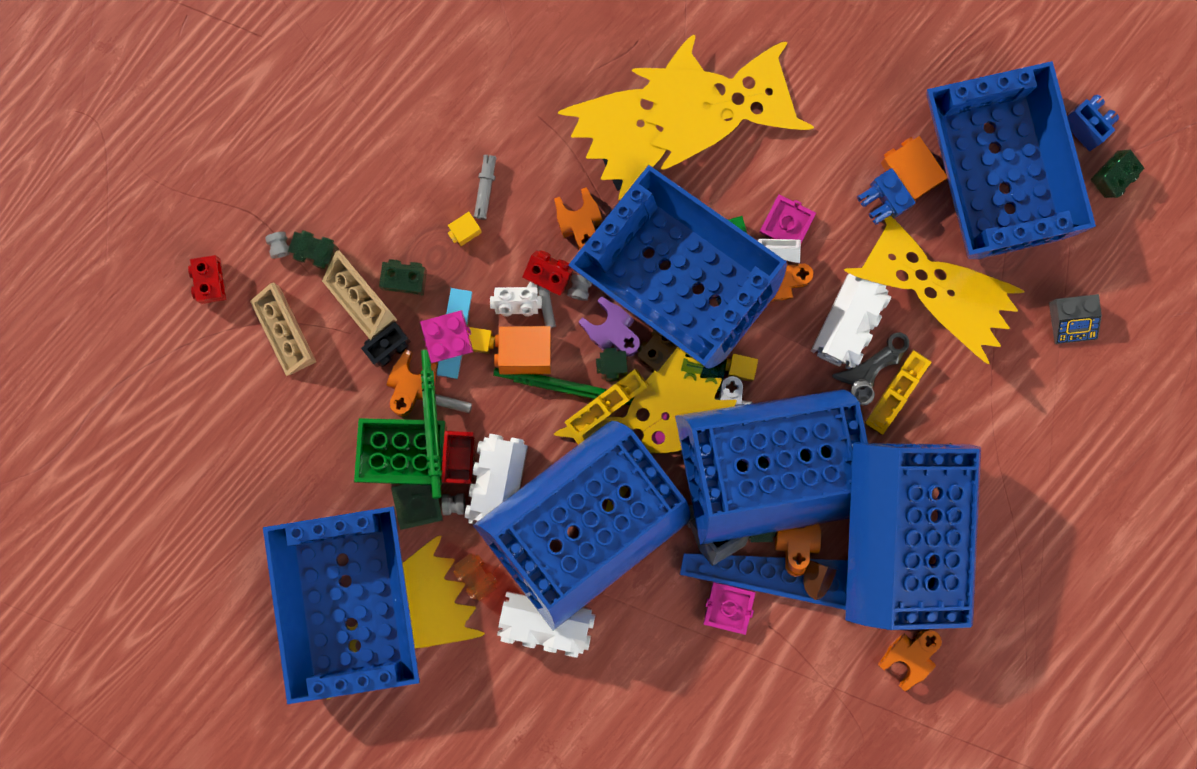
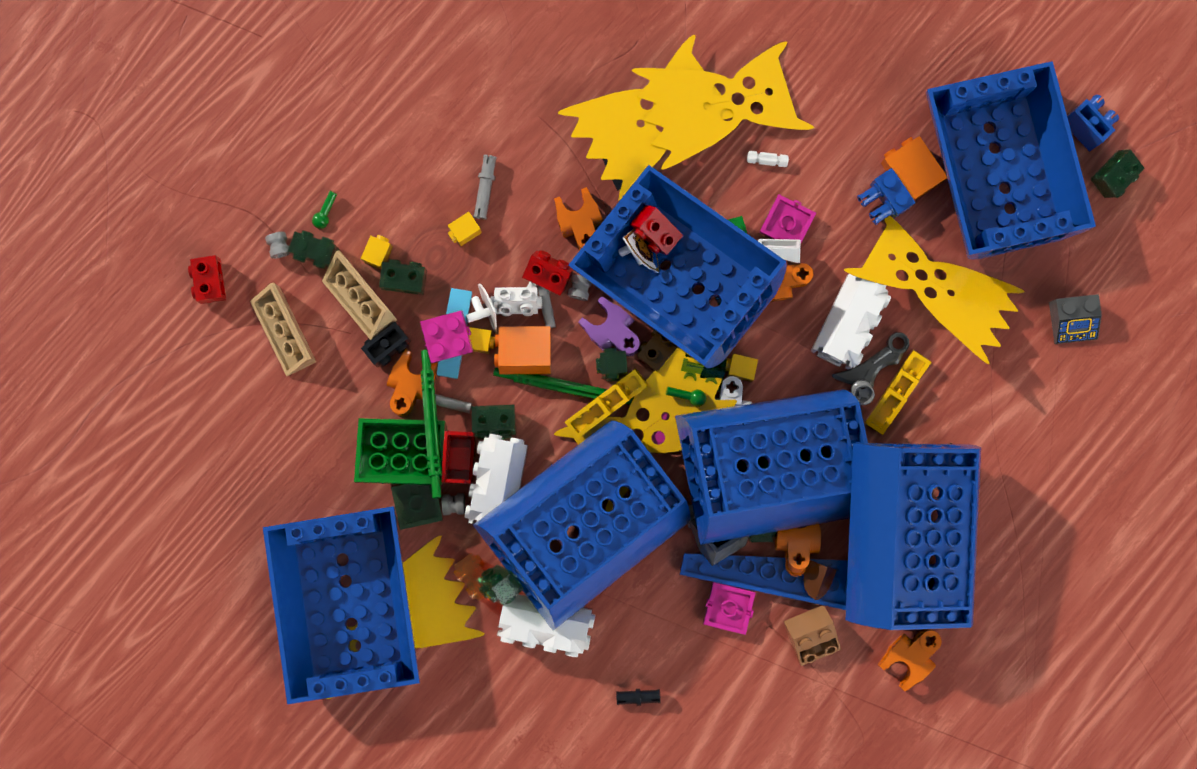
(320, 219): none -> green bar
(376, 251): none -> yellow brick
(480, 313): none -> white shield
(493, 420): none -> clear green brick
(499, 585): none -> clear green brick
(638, 697): none -> black pin
(640, 251): none -> shield
(656, 230): none -> red brick
(695, 397): none -> green bar
(767, 159): none -> white axle
(812, 635): none -> medium nougat slope

